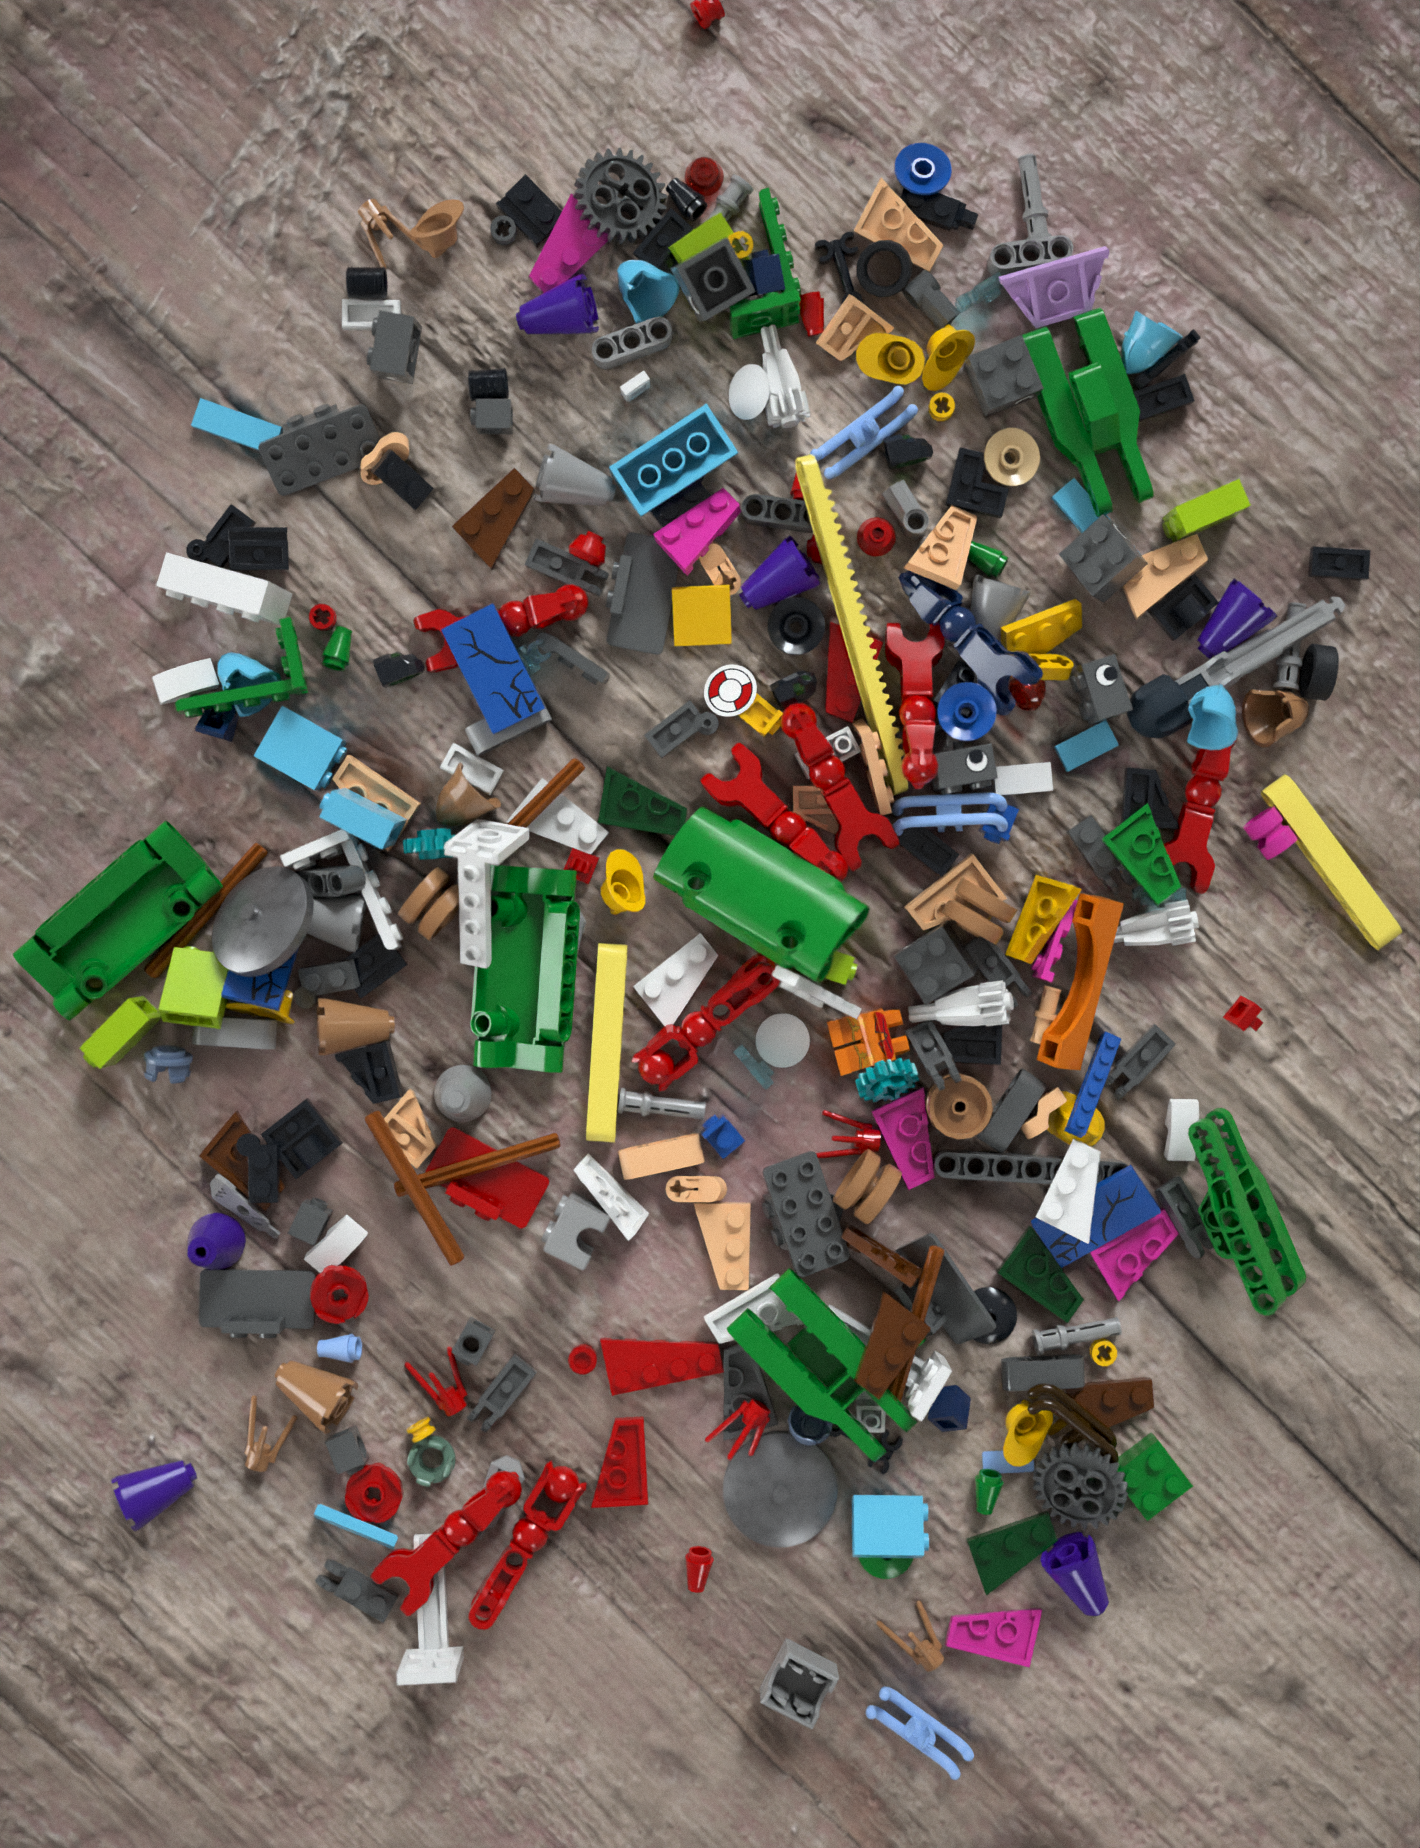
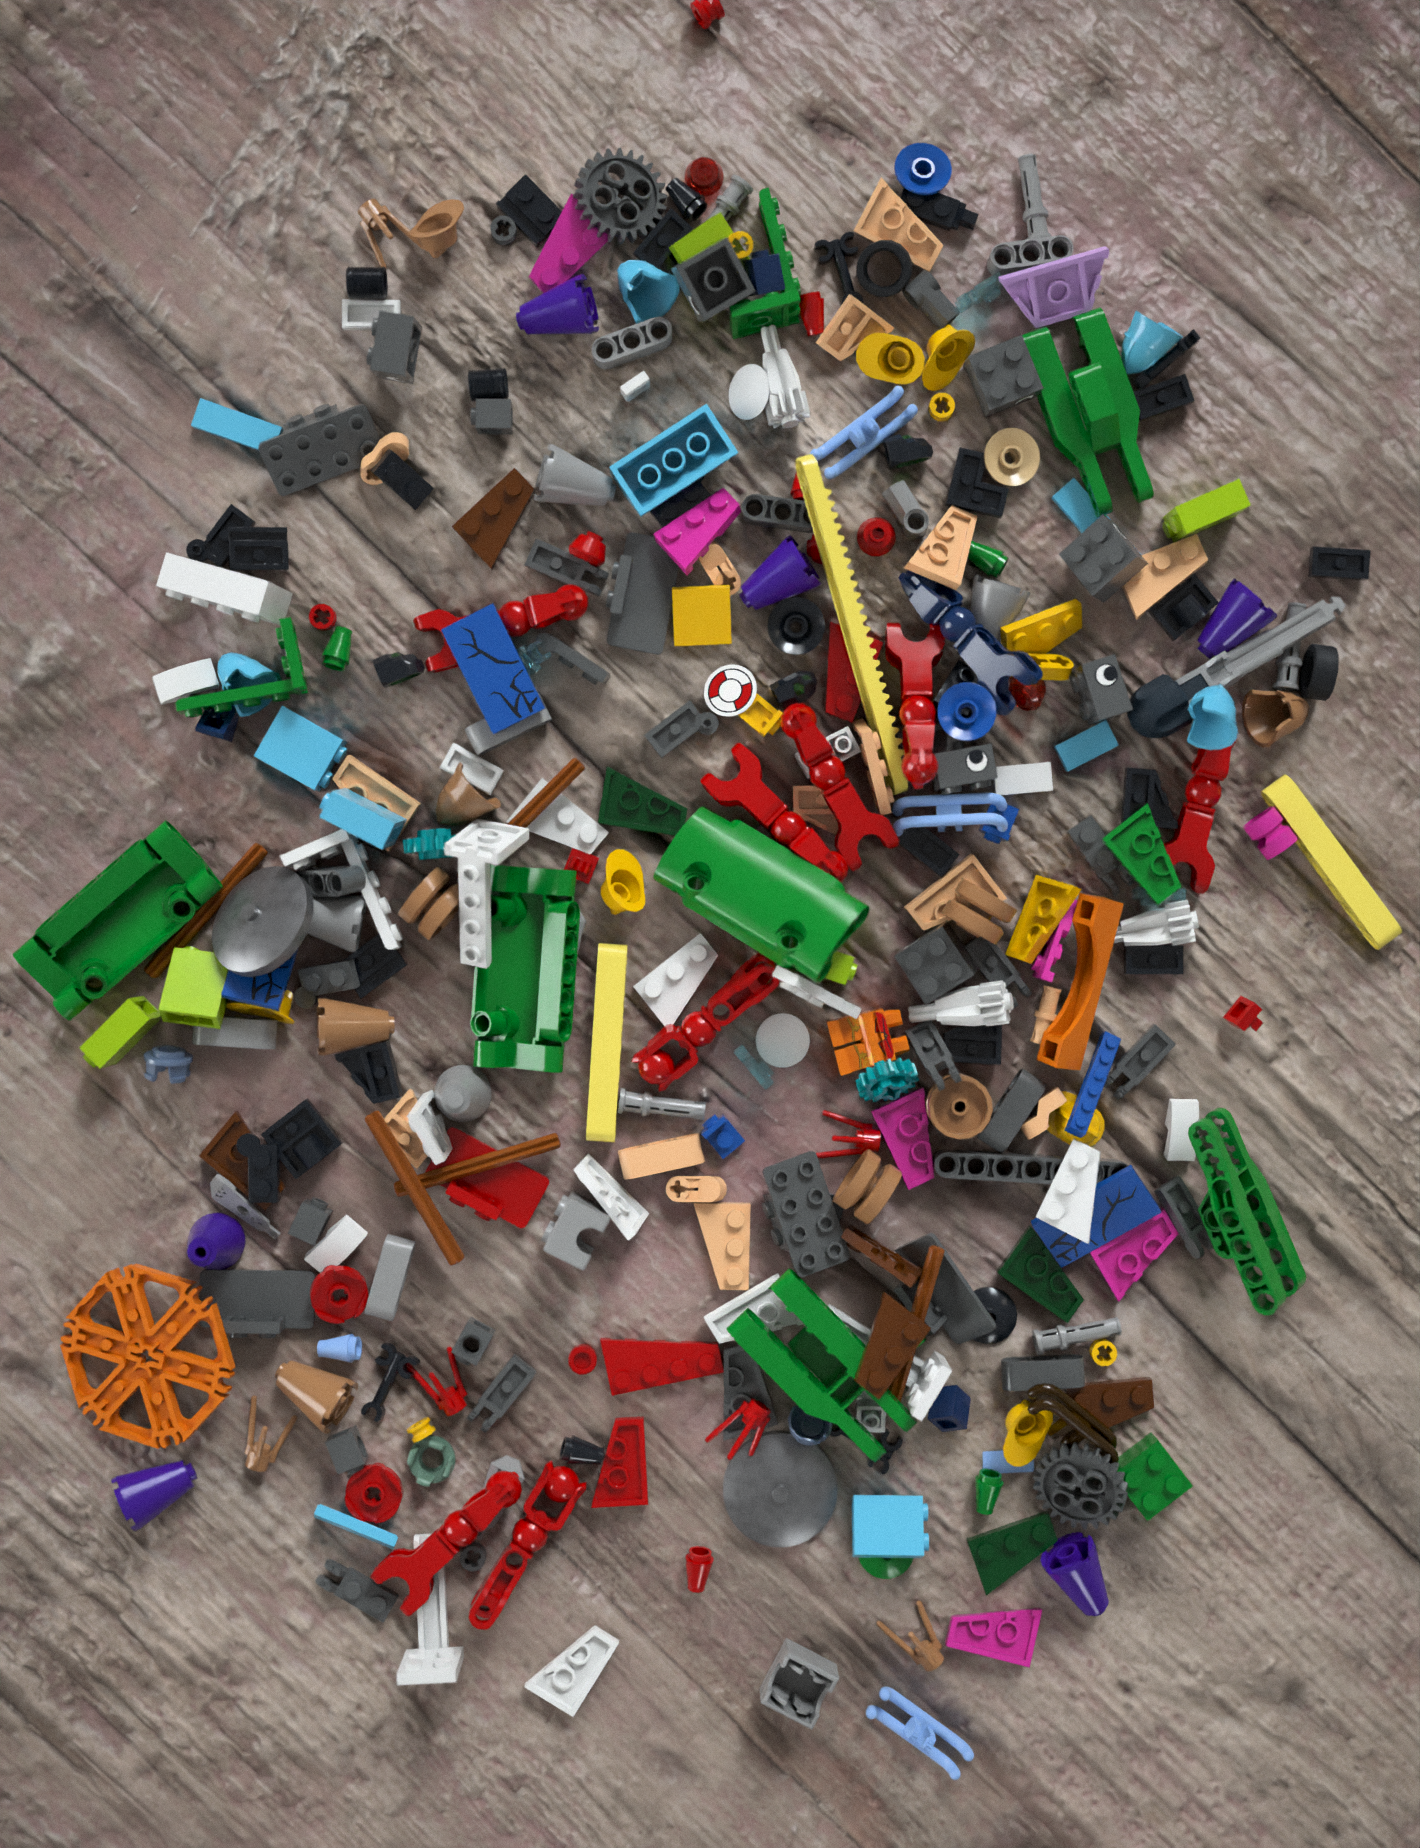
(133, 1371): none -> orange plate
(390, 1277): none -> light grey beam
(397, 1364): none -> black bar
(430, 1129): none -> white wing
(469, 1565): none -> dark grey bush
(574, 1671): none -> white wing
(578, 1451): none -> black cone
(1153, 959): none -> black plate

